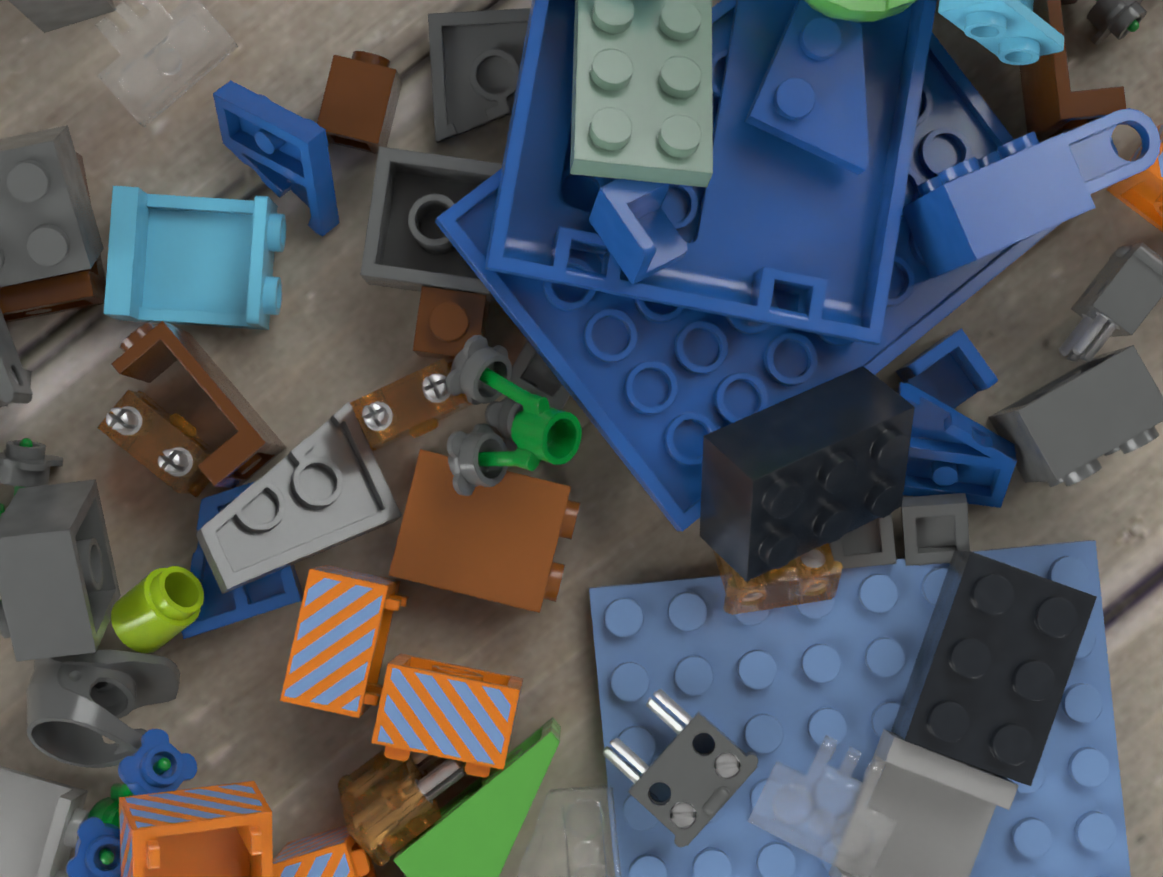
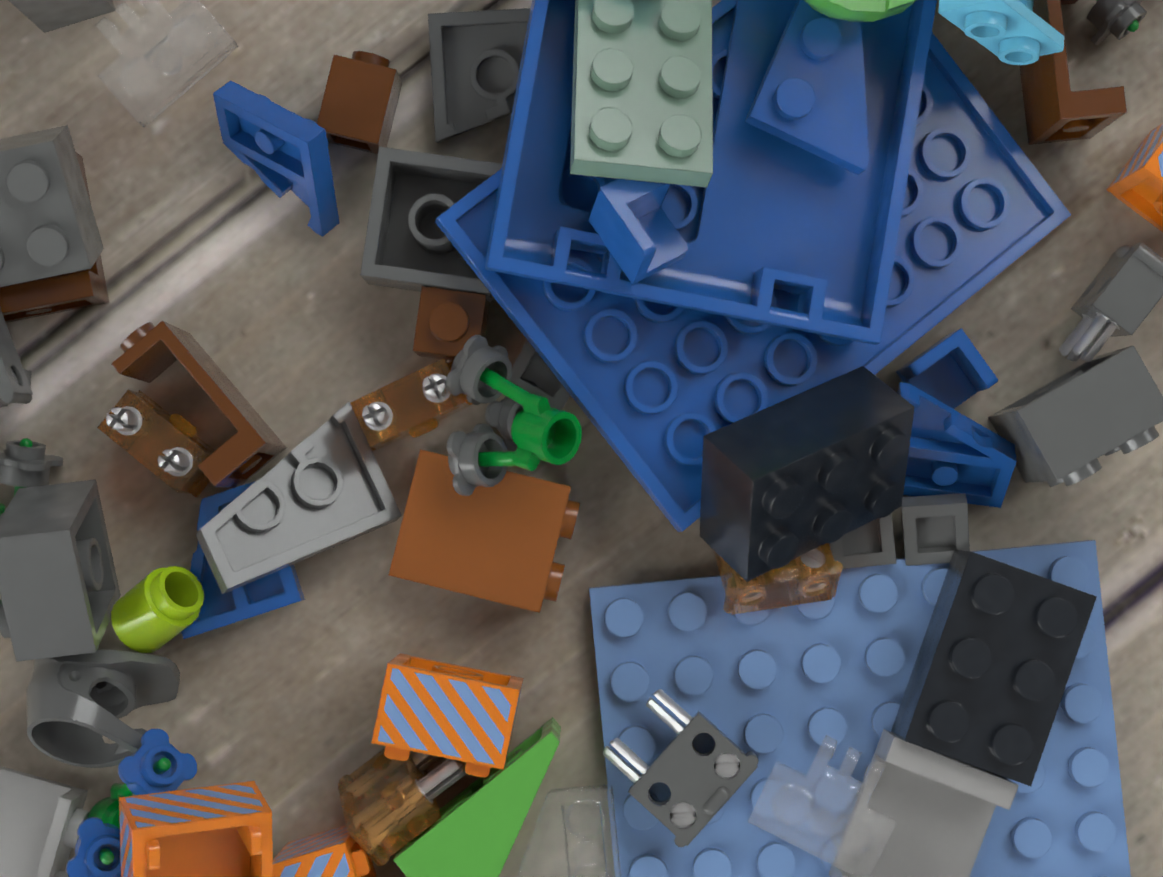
(193, 260): medium azure panel -> none
(341, 640): orange container -> none
(1021, 190): brick -> none

